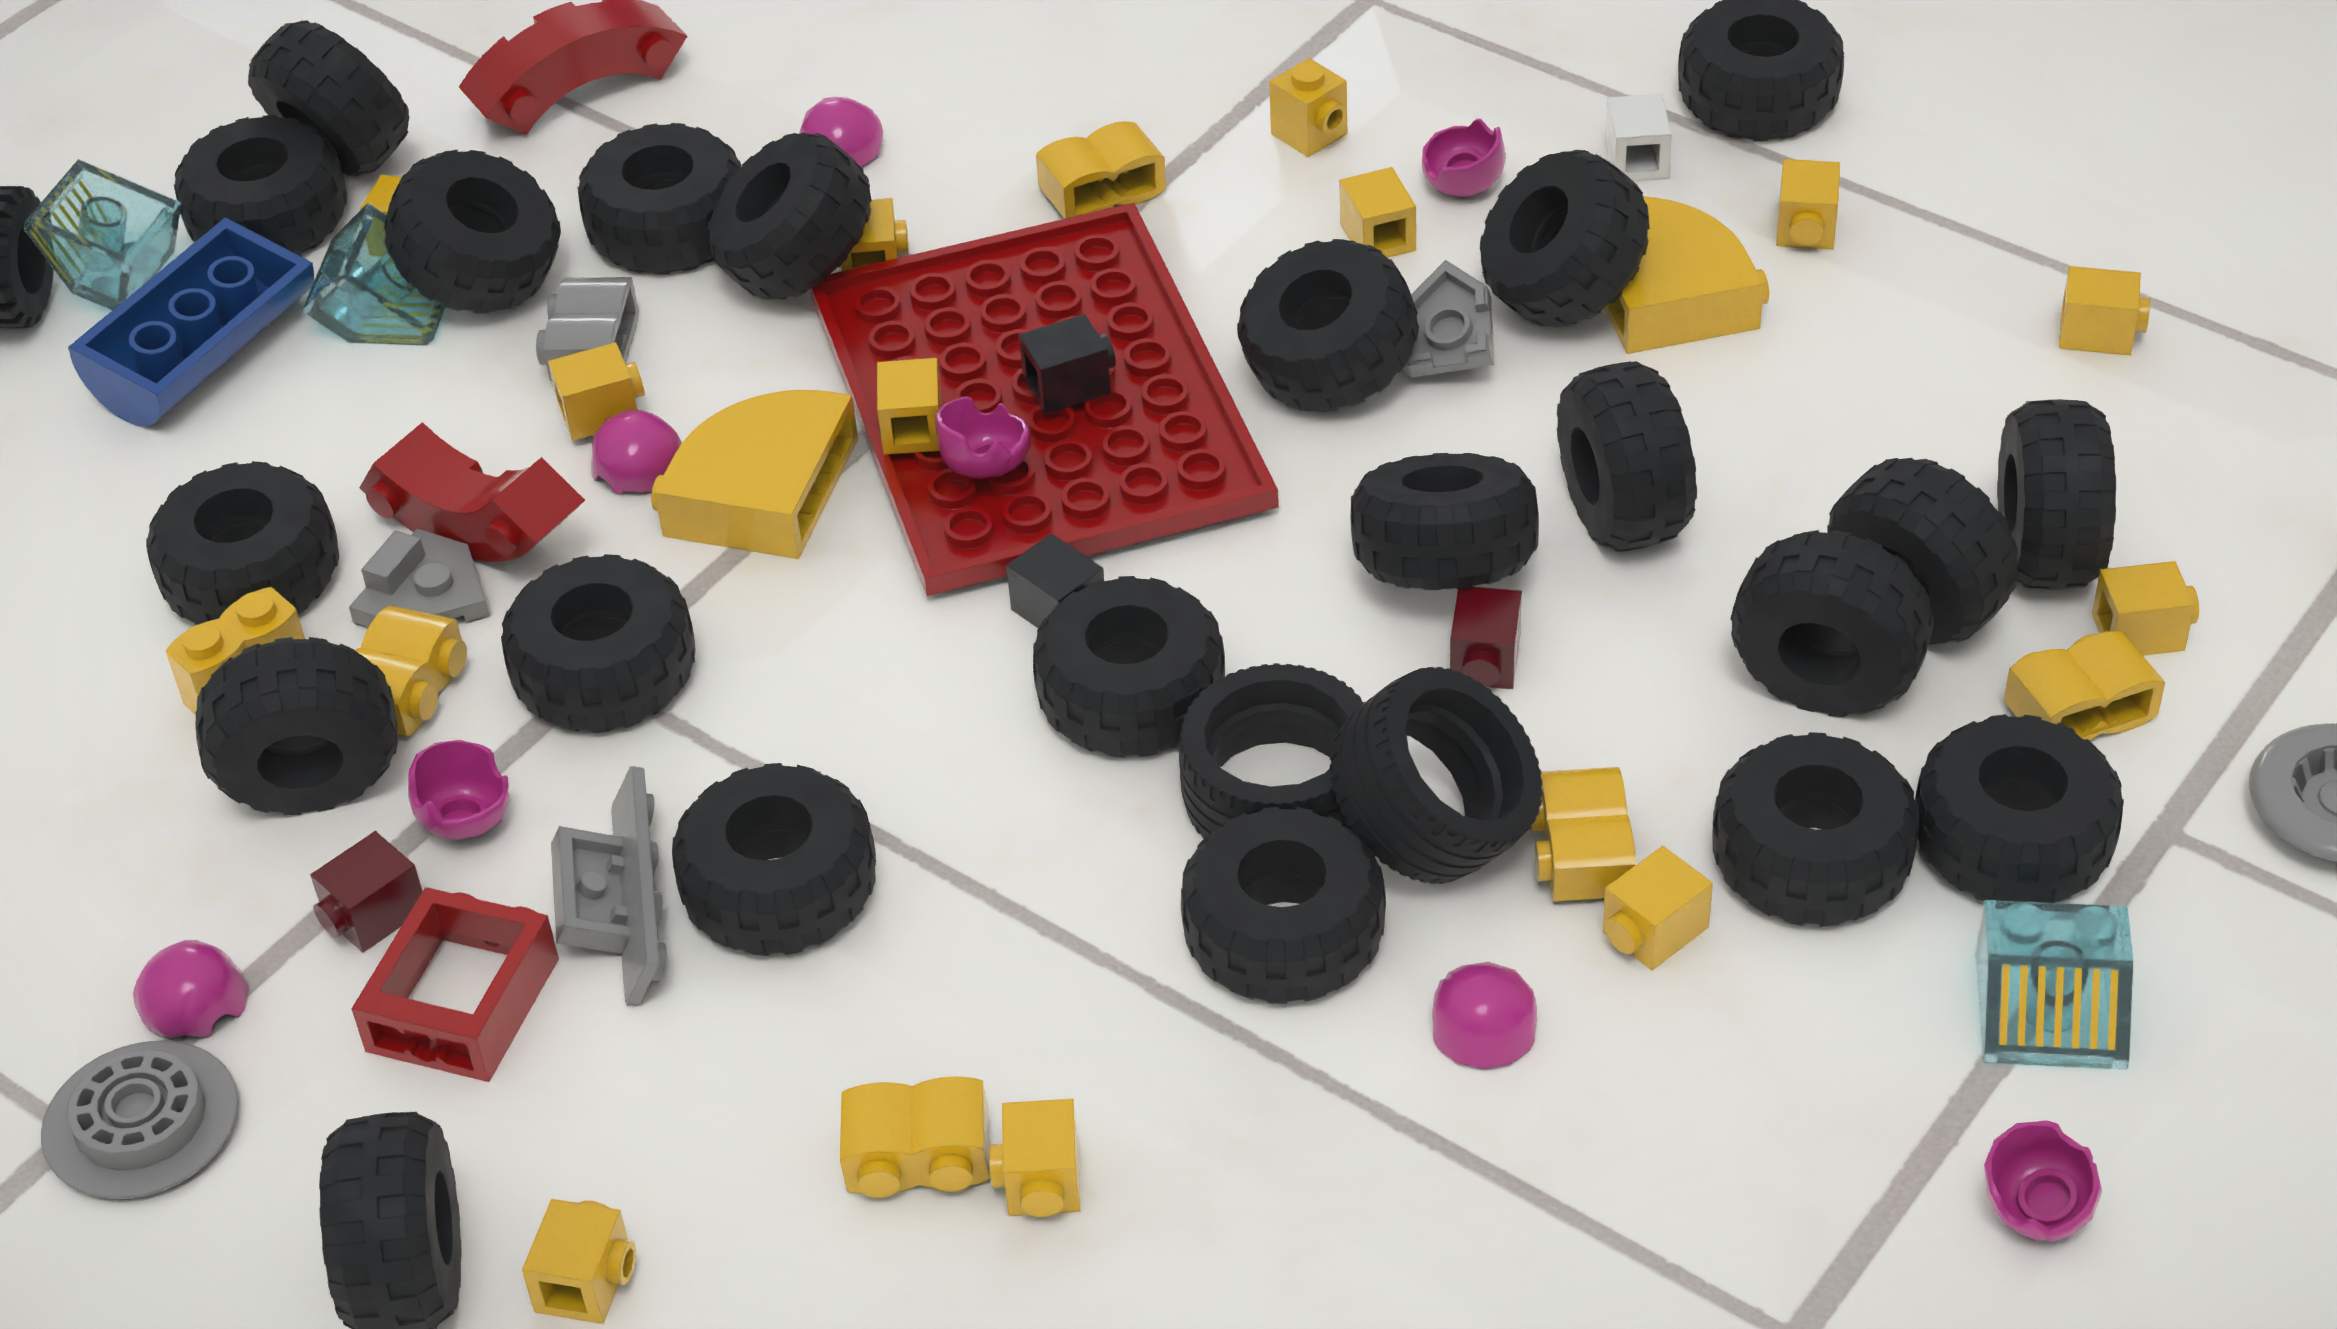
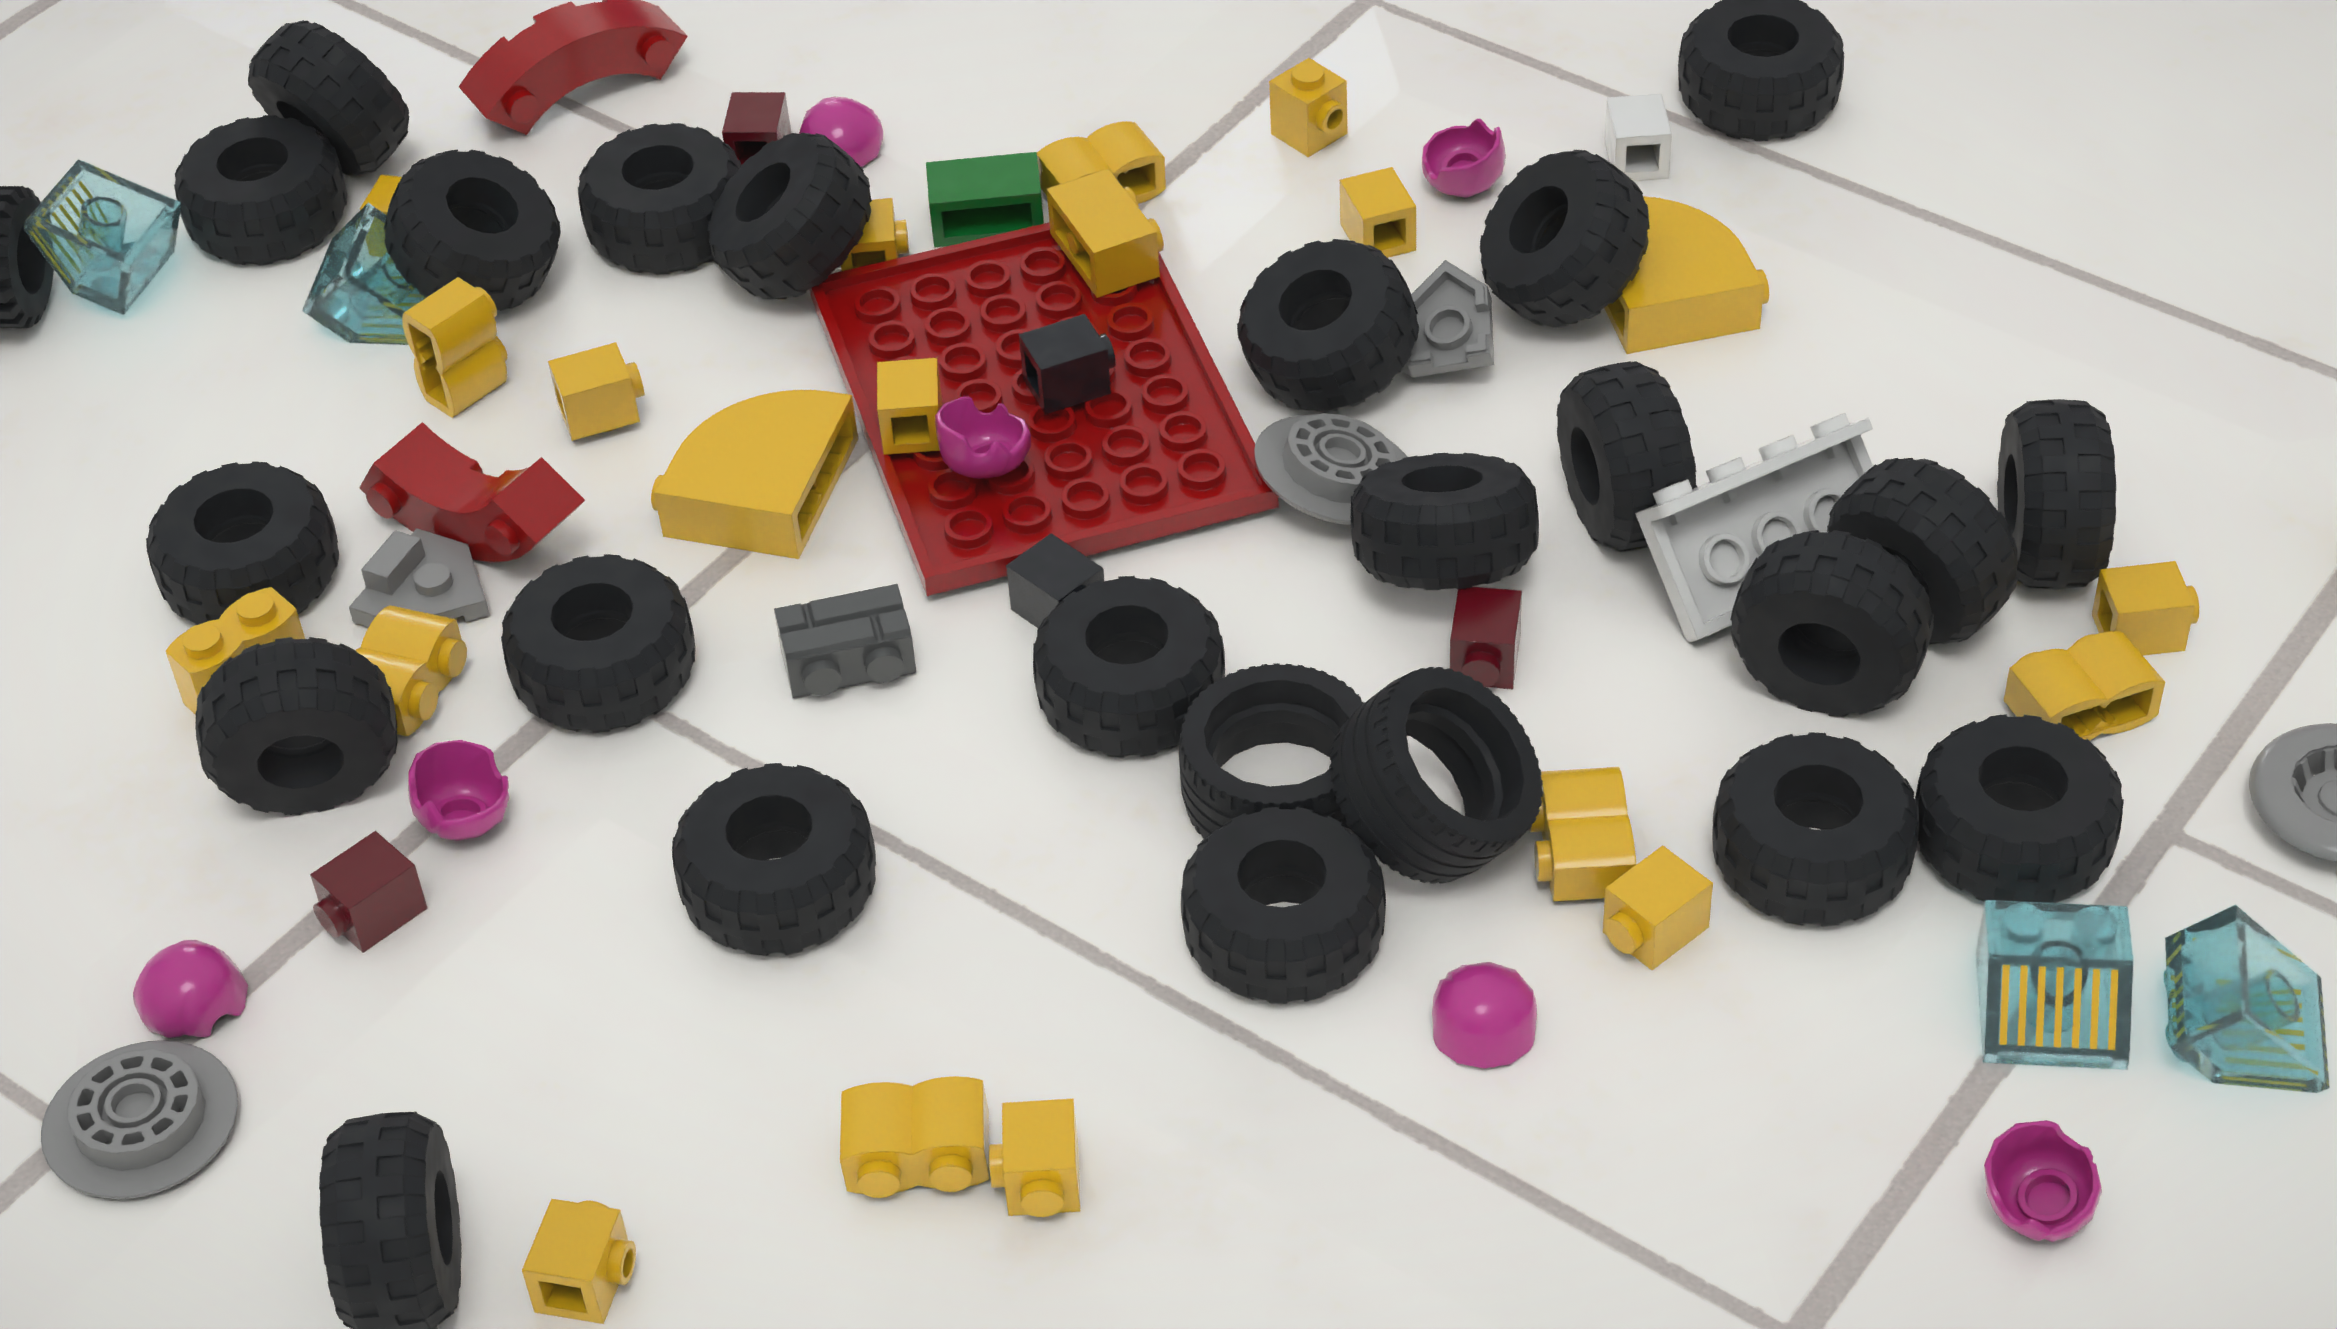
(188, 321): blue brick -> none
(443, 1036): red window -> none
(455, 346): none -> yellow brick
(587, 316): light grey brick -> none
(608, 888): light grey bracket -> none
(633, 450): dark pink hair -> none
(755, 121): none -> dark red brick
(845, 641): none -> dark grey brick
(983, 196): none -> green brick
(1104, 232): none -> yellow brick
(1320, 461): none -> light grey wheel
(1714, 532): none -> white bracket
(1808, 204): yellow brick -> none
(2102, 310): yellow brick -> none
(2244, 1006): none -> clear light blue slope

